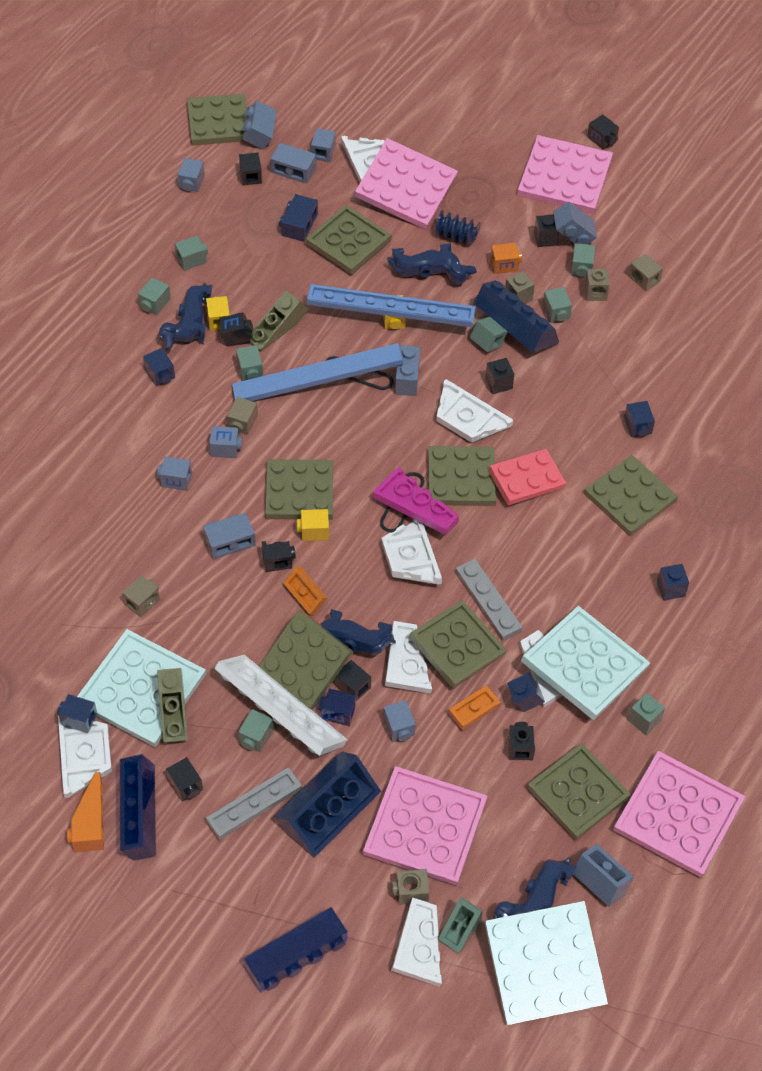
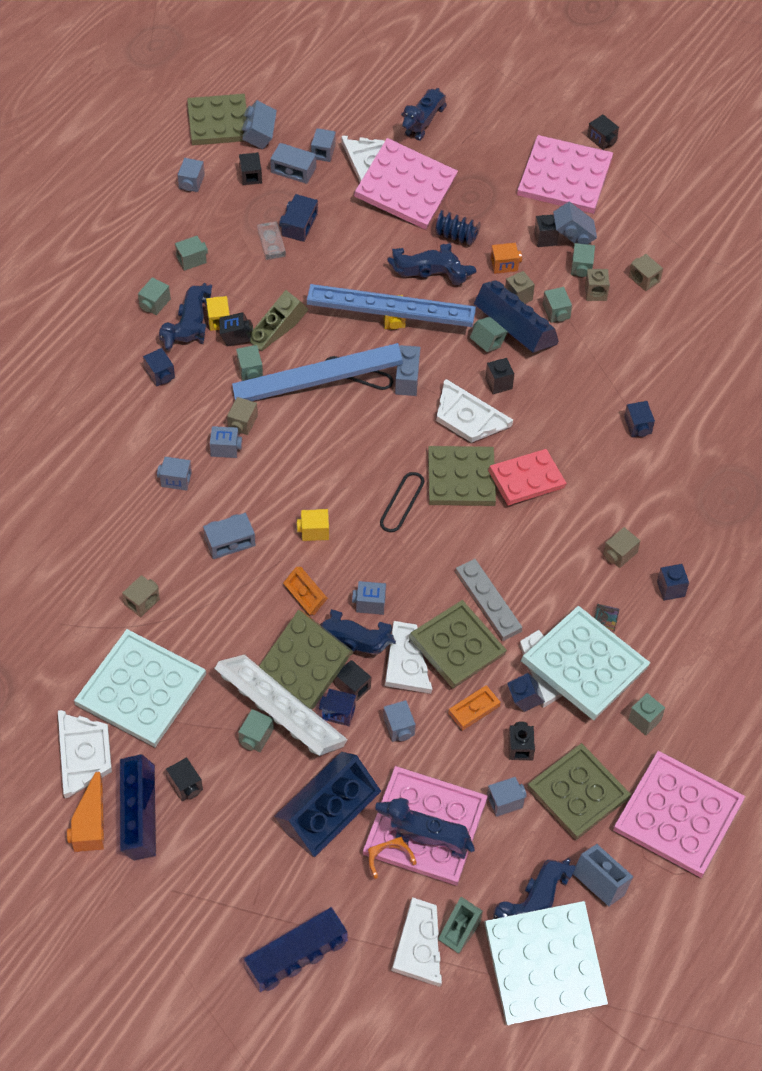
(77, 713): dark blue brick -> none
(172, 704): olive slope -> none
(253, 803): light grey plate -> none
(271, 240): none -> clear plate
(278, 556): black brick -> none
(298, 487): olive plate -> none
(348, 239): olive plate -> none
(370, 597): none -> sand blue brick
(396, 843): none -> orange cap
(408, 498): dark pink wing -> none
(411, 554): white wing -> none
(417, 878): dark tan brick -> none
(422, 114): none -> dark blue animal
(426, 828): none -> dark blue animal
(506, 796): none -> sand blue brick
(607, 616): none -> clear smoke tile
(621, 547): none -> dark tan brick
(630, 495): olive plate -> none

